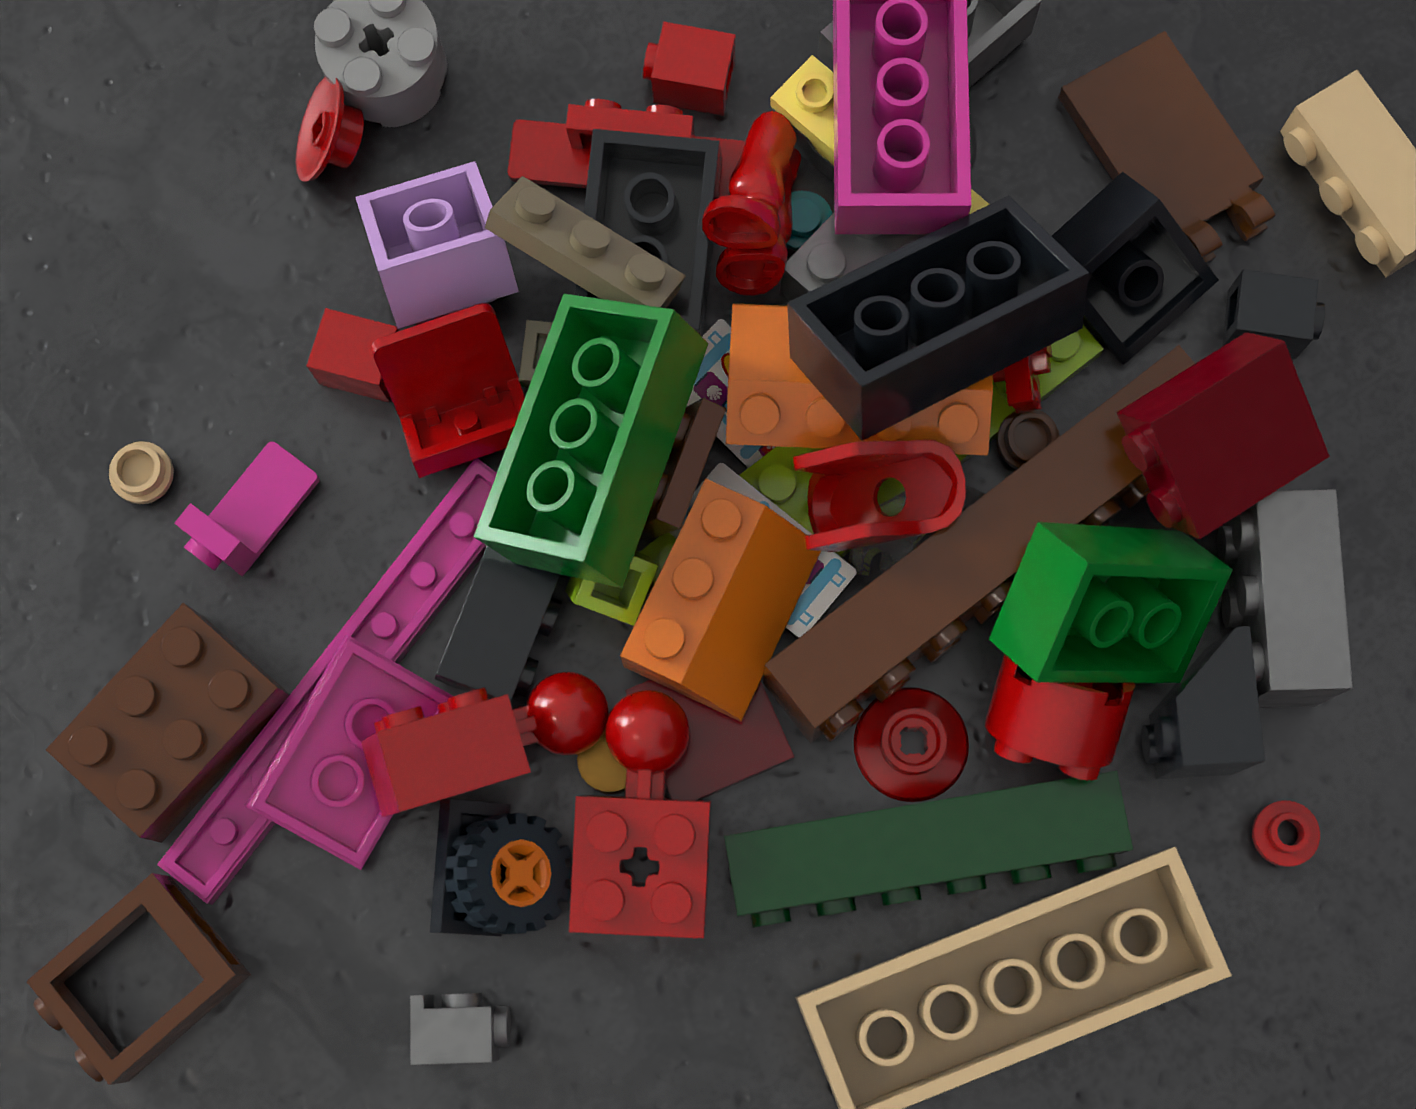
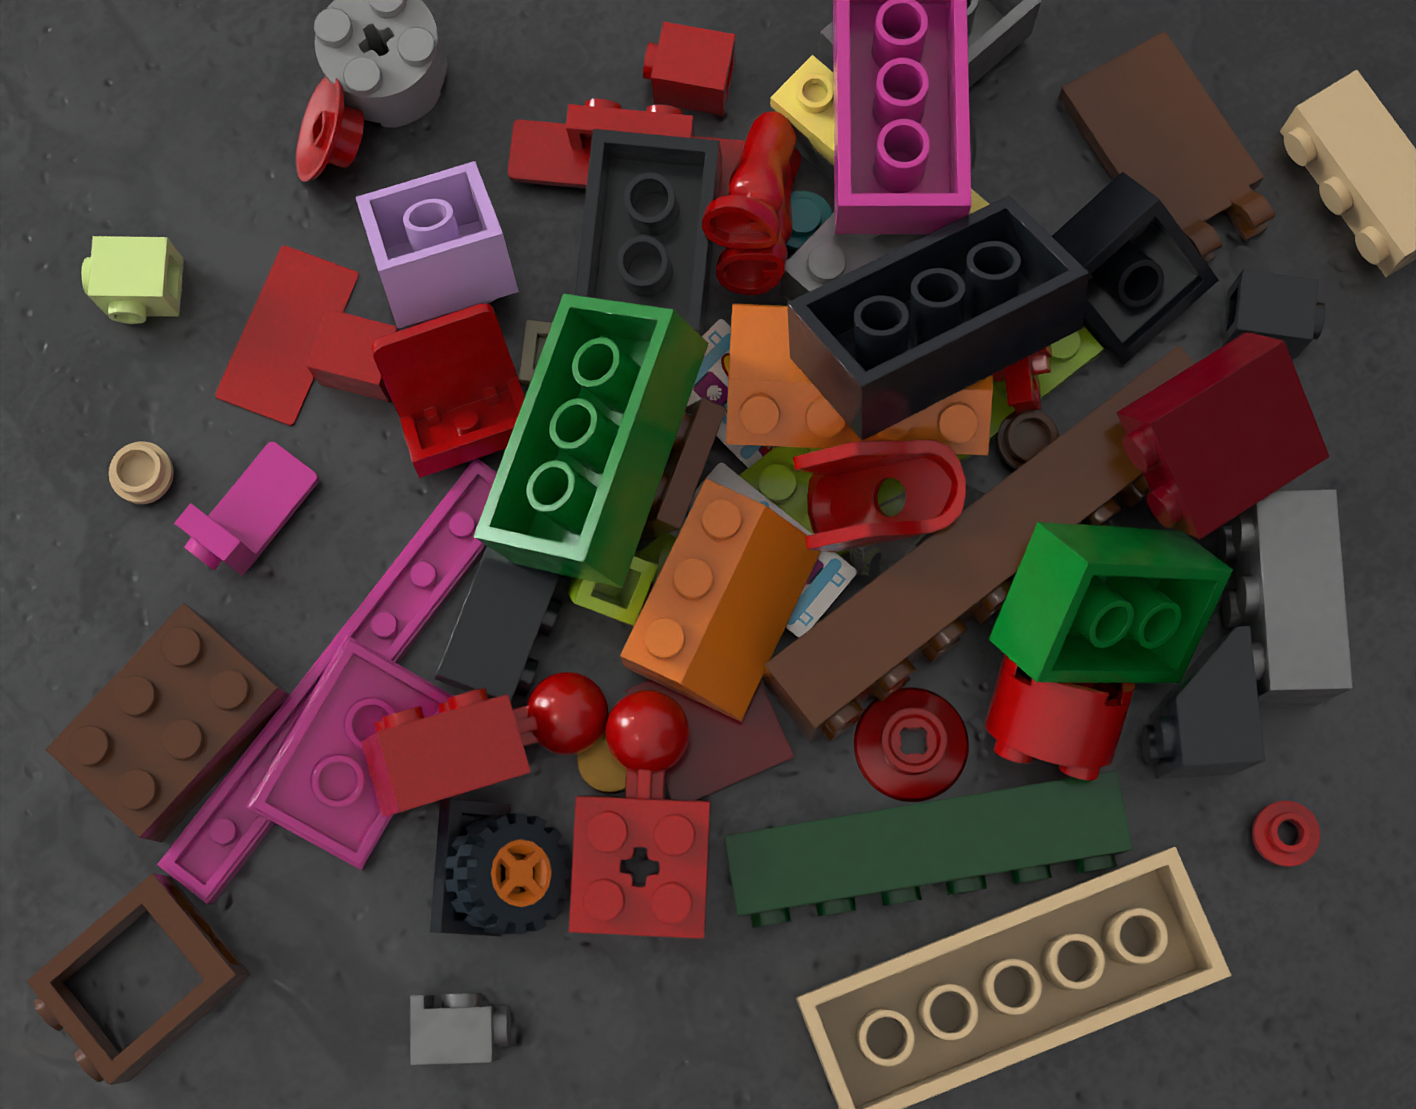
(133, 277): none -> yellowish green brick
(273, 351): none -> red sticker
(581, 247): dark tan plate -> none

